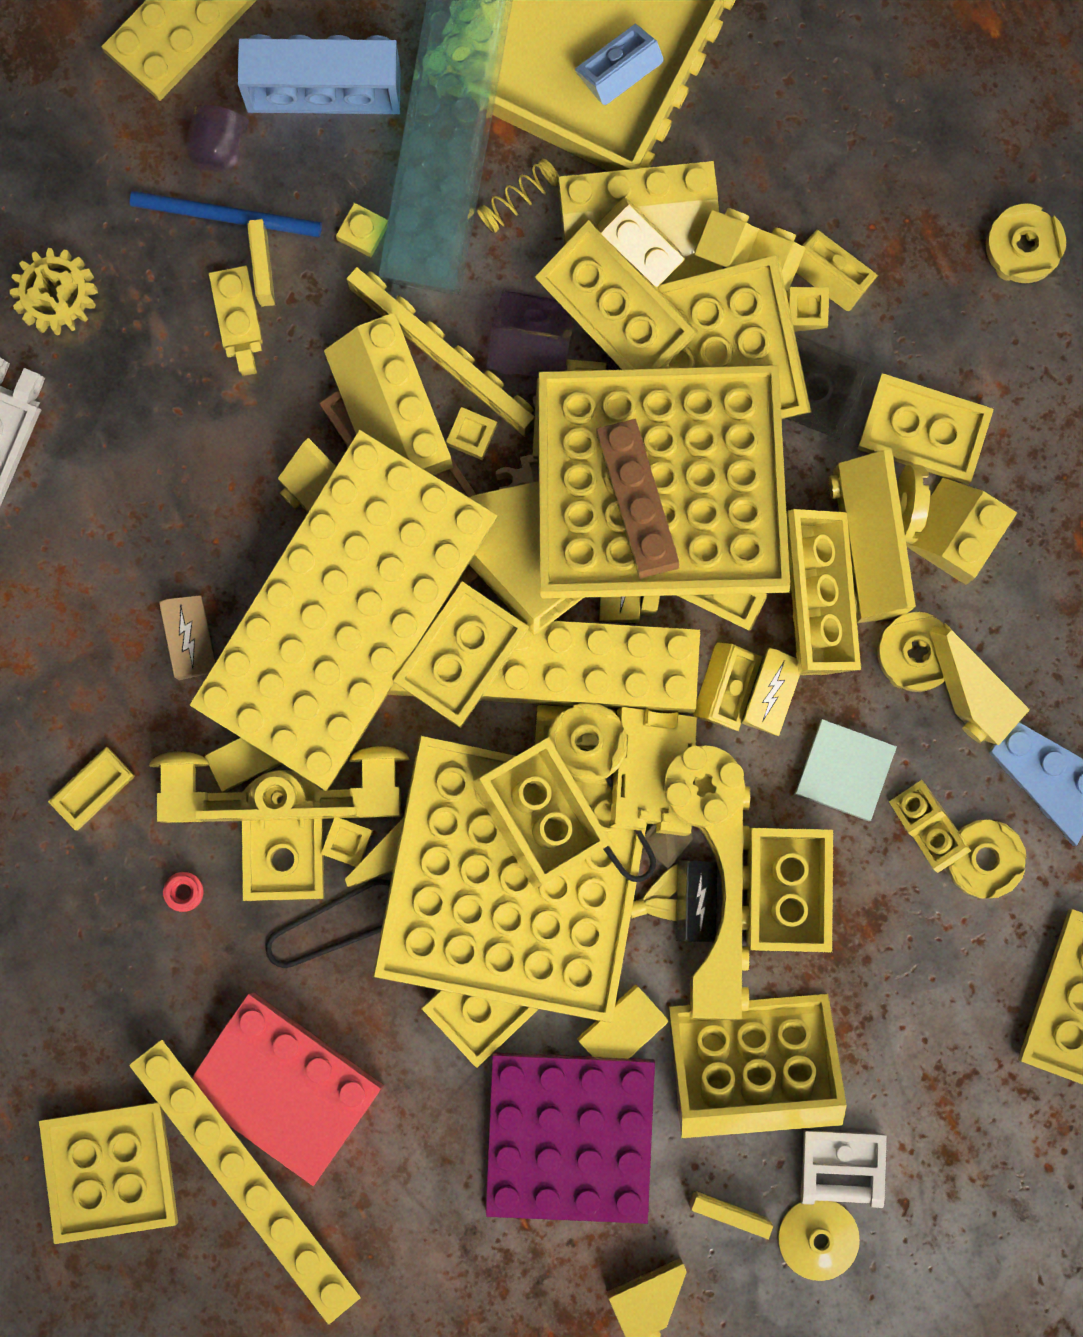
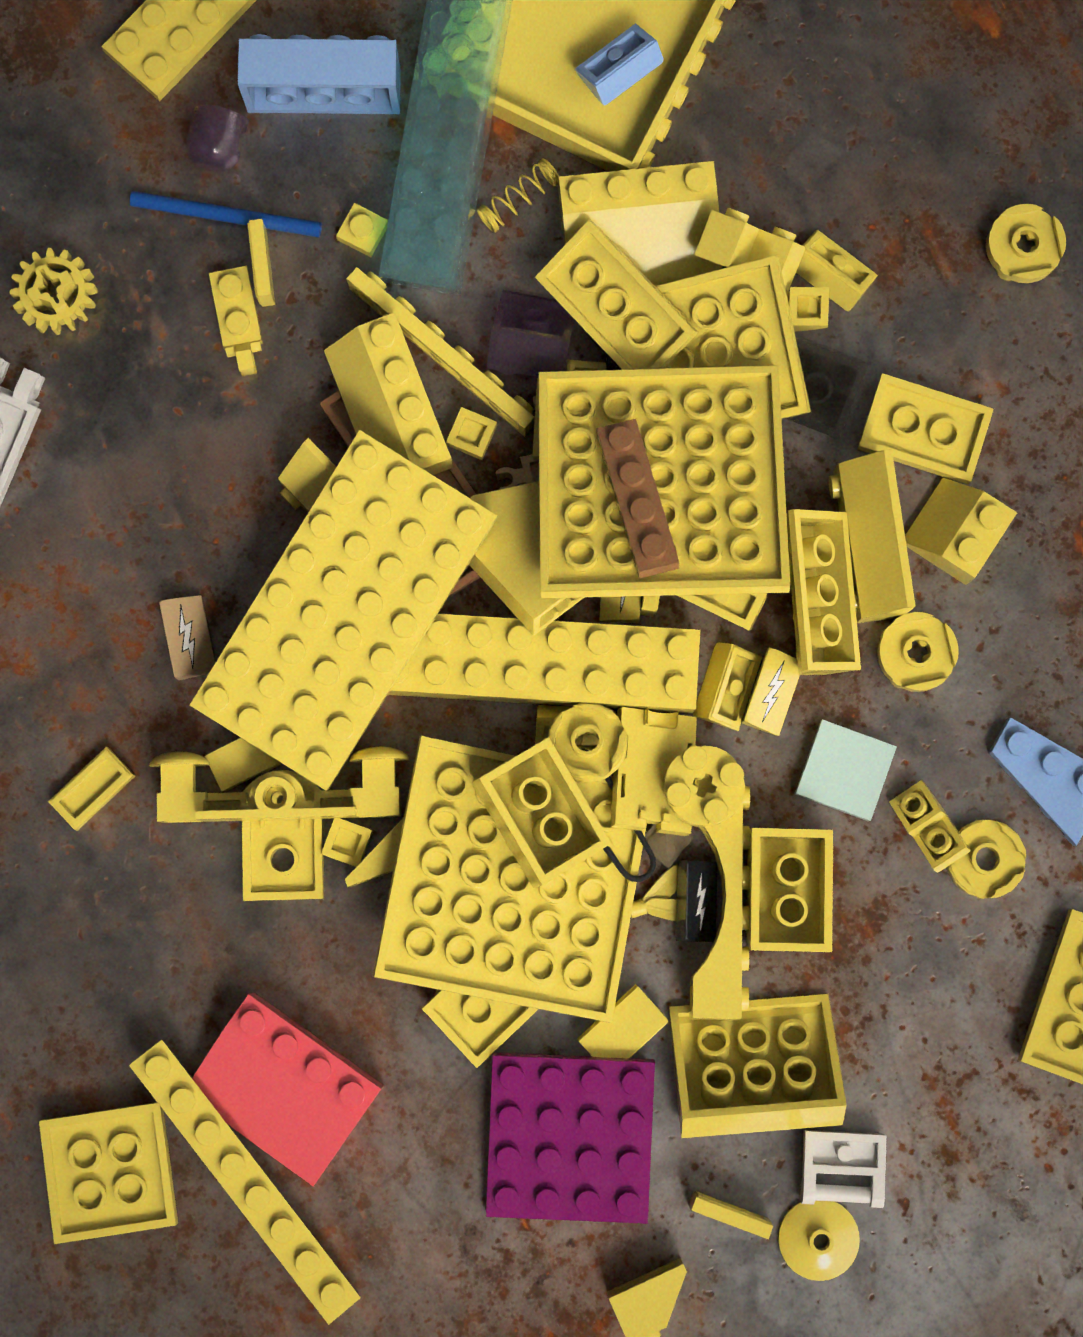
(170, 891): coral plate -> none
(273, 936): black piece -> none
(461, 654): light yellow plate -> none
(640, 242): brick -> none
(914, 500): light yellow tile -> none
(975, 691): light yellow slope -> none

